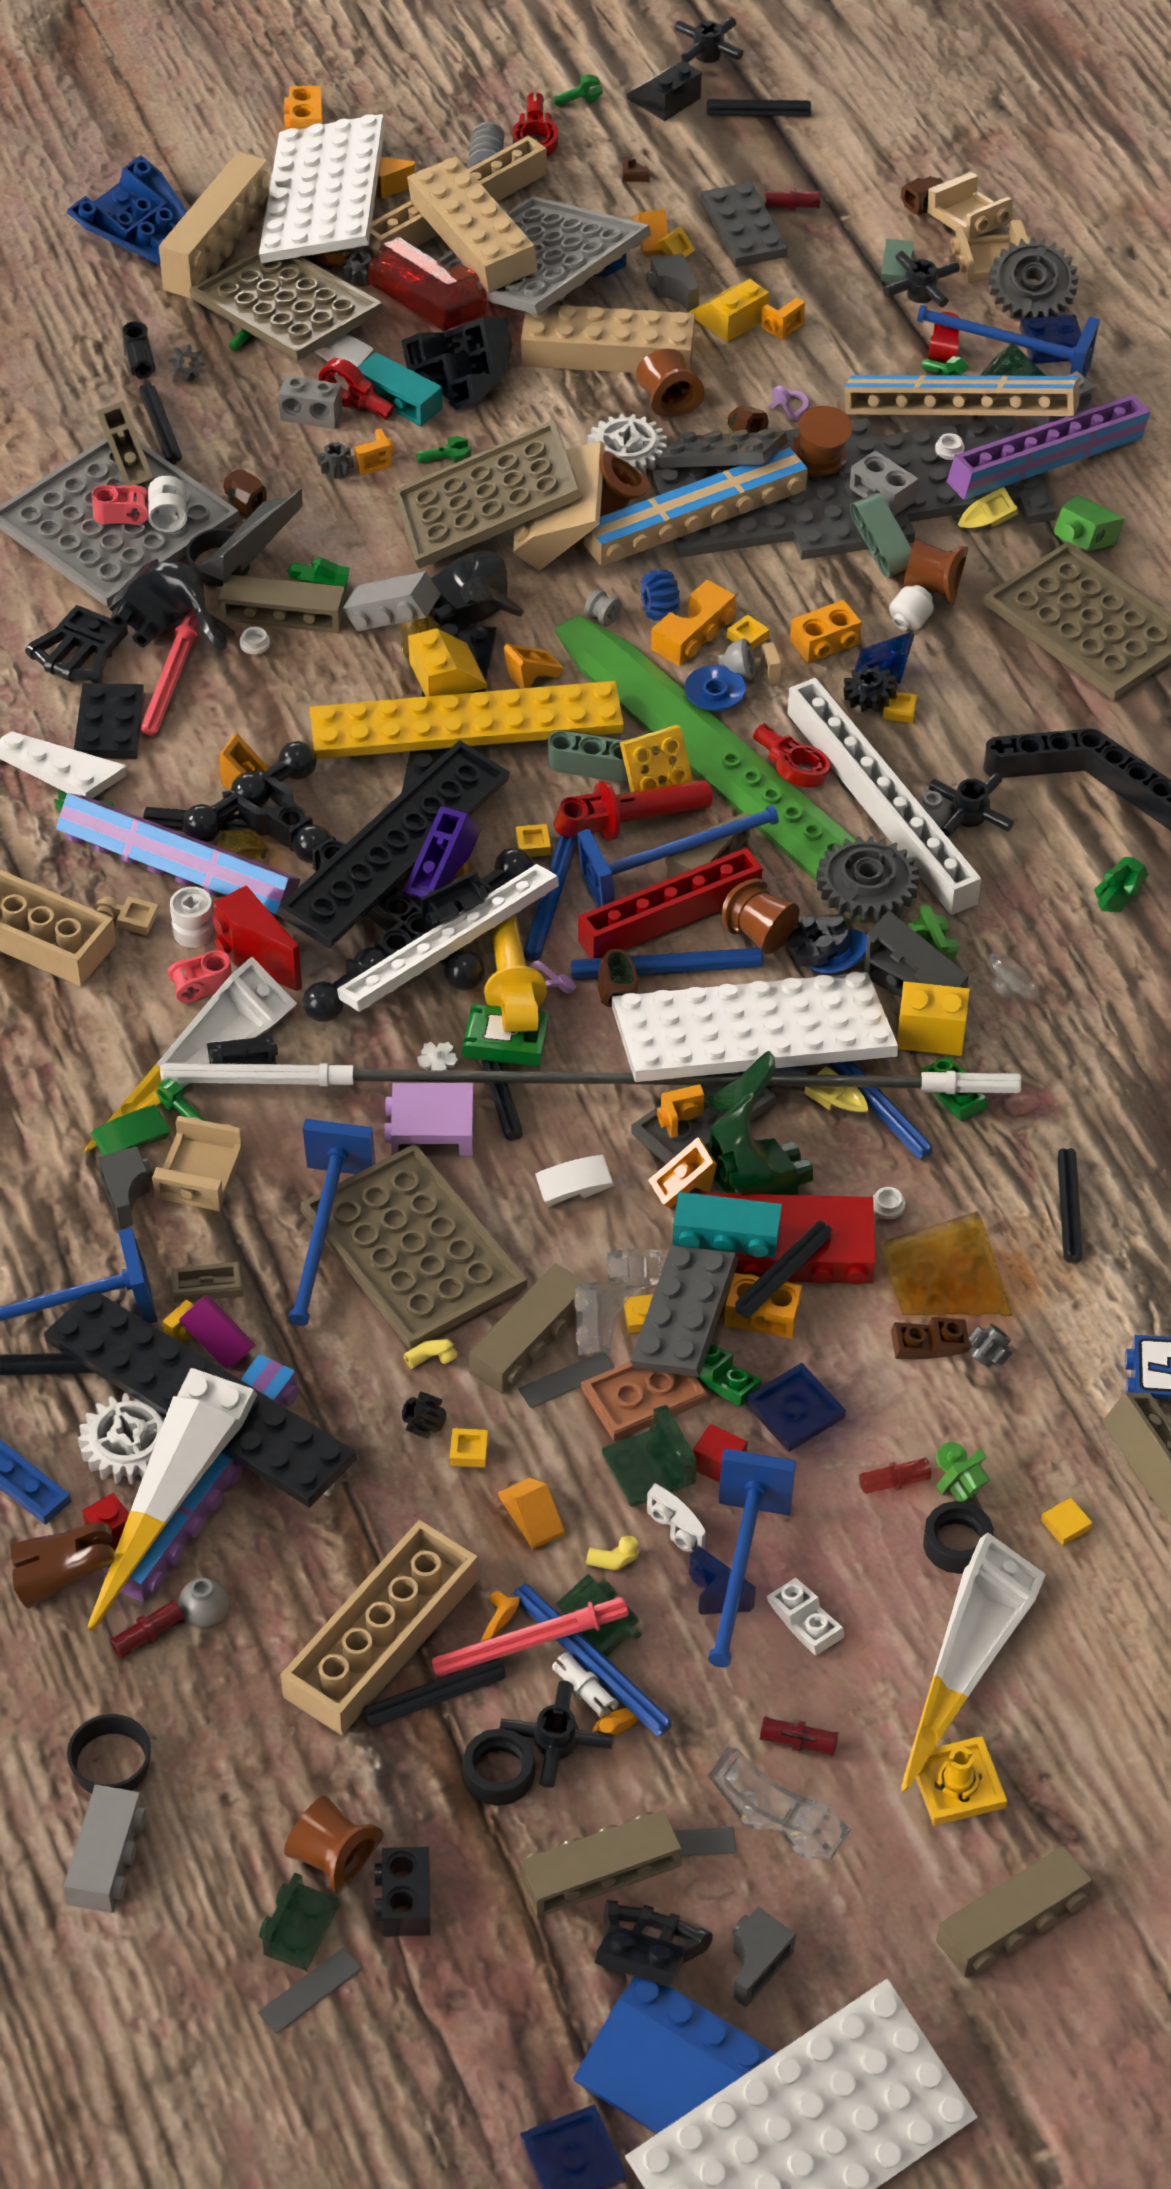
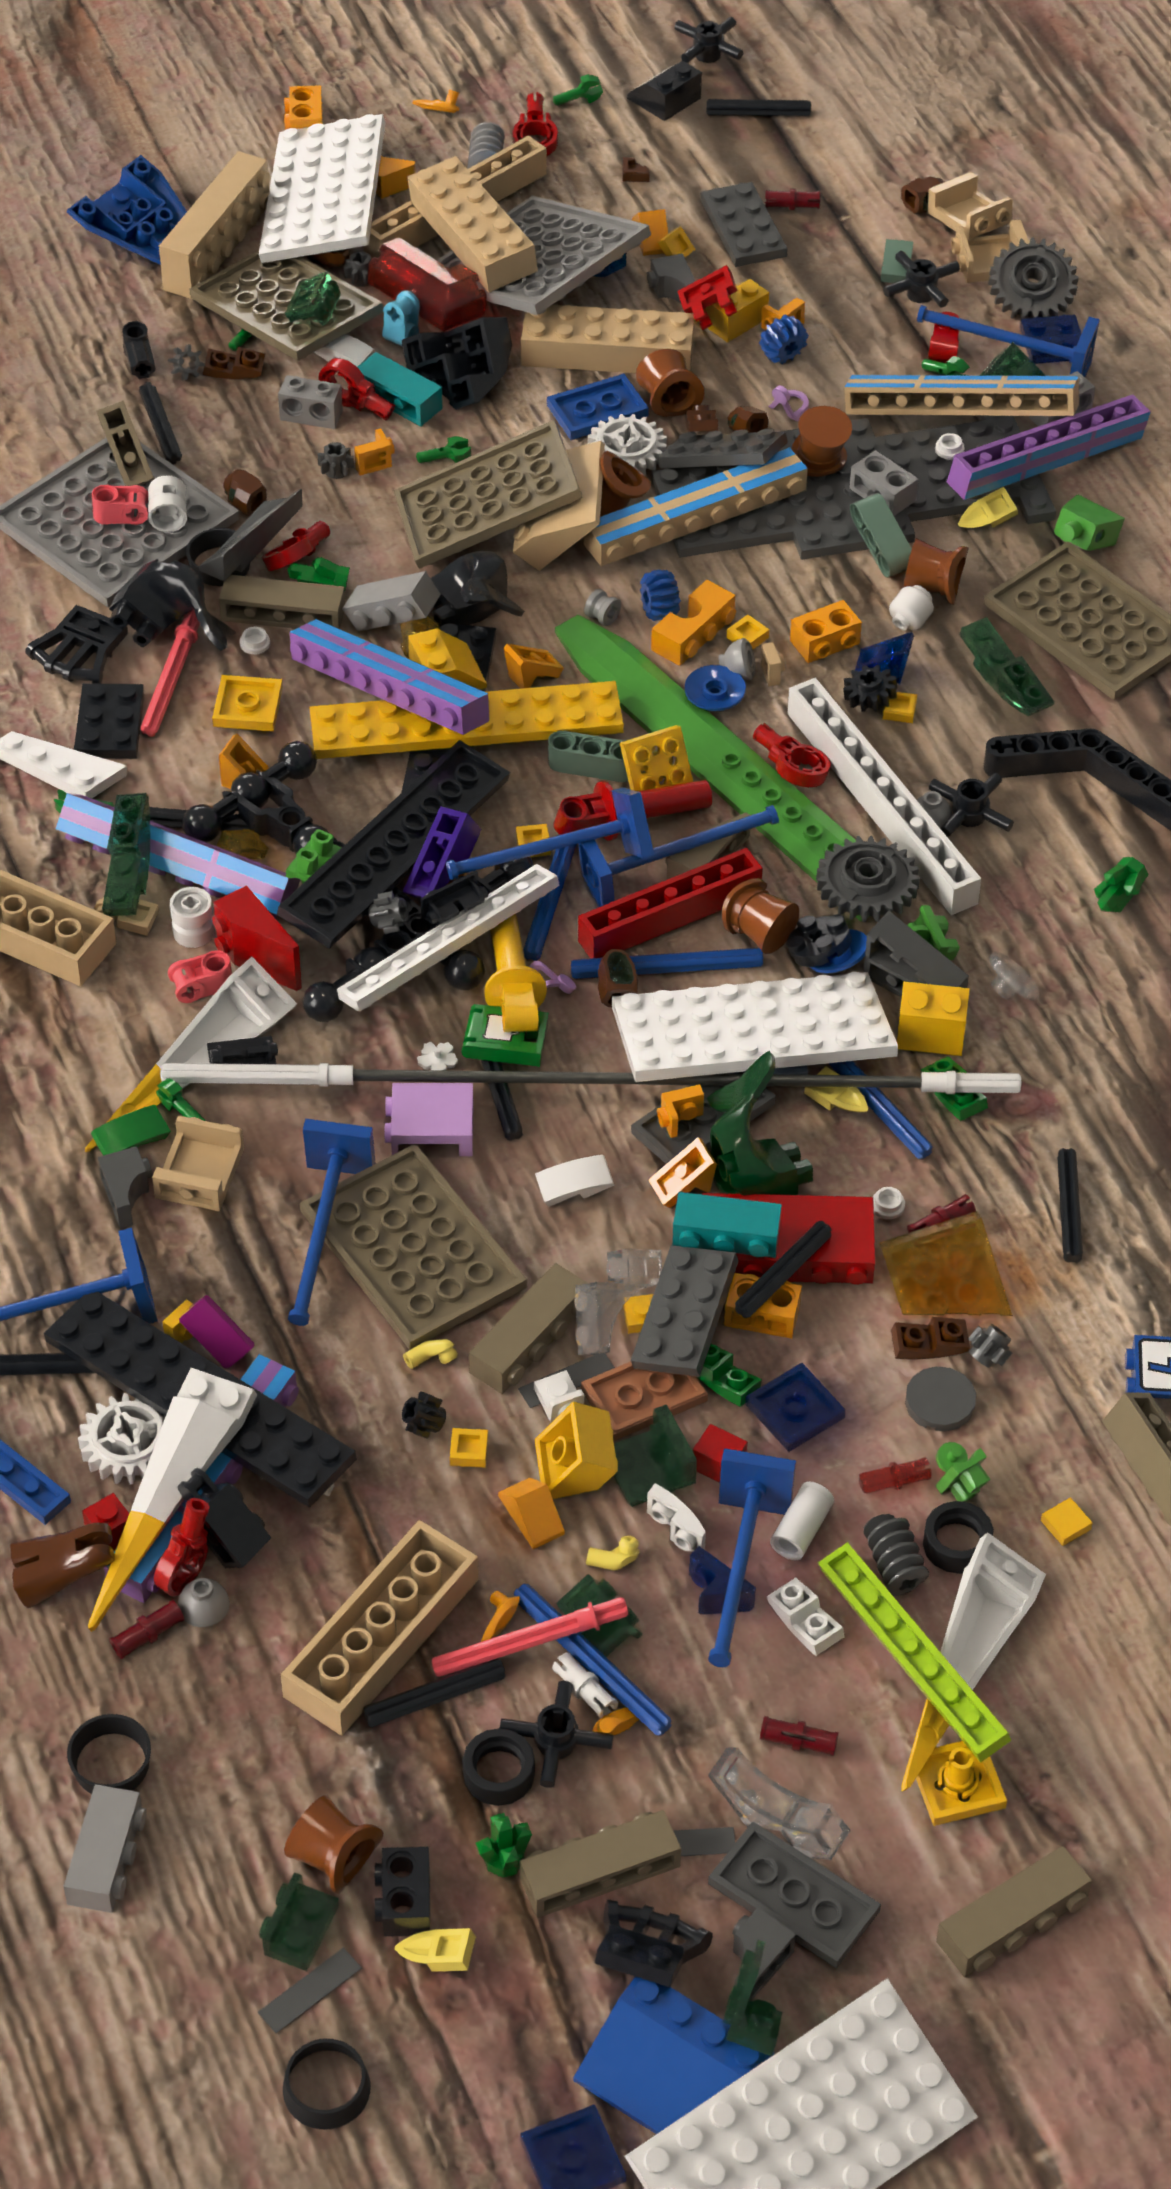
(129, 855): none -> clear green slope
(186, 1550): none -> red pin
(207, 1285): dark tan tile -> none
(231, 1528): none -> black brick
(243, 365): none -> reddish brown slope
(247, 703): none -> yellow plate
(295, 548): none -> red pin
(312, 856): none -> bright green hips
(314, 297): none -> clear green bracket
(334, 2117): none -> black tyre
(388, 912): none -> dark grey gear
(390, 676): none -> medium lavender brick
(401, 317): none -> medium azure piece
(439, 105): none -> light orange bar
(439, 1949): none -> light yellow plate
(505, 1847): none -> green rock
(557, 1394): none -> white bracket
(576, 1451): none -> yellow slope
(587, 405): none -> blue plate
(630, 823): none -> blue tile
(701, 419): none -> reddish brown slope
(707, 291): none -> red plate
(751, 2022): none -> clear green bracket
(783, 339): none -> blue gear
(796, 1891): none -> dark grey plate
(802, 1521): none -> white pin
(895, 1553): none -> dark grey piece
(915, 1652): none -> lime plate
(940, 1398): none -> dark grey tile
(941, 1214): none -> dark red pin
(1003, 671): none -> clear green slope

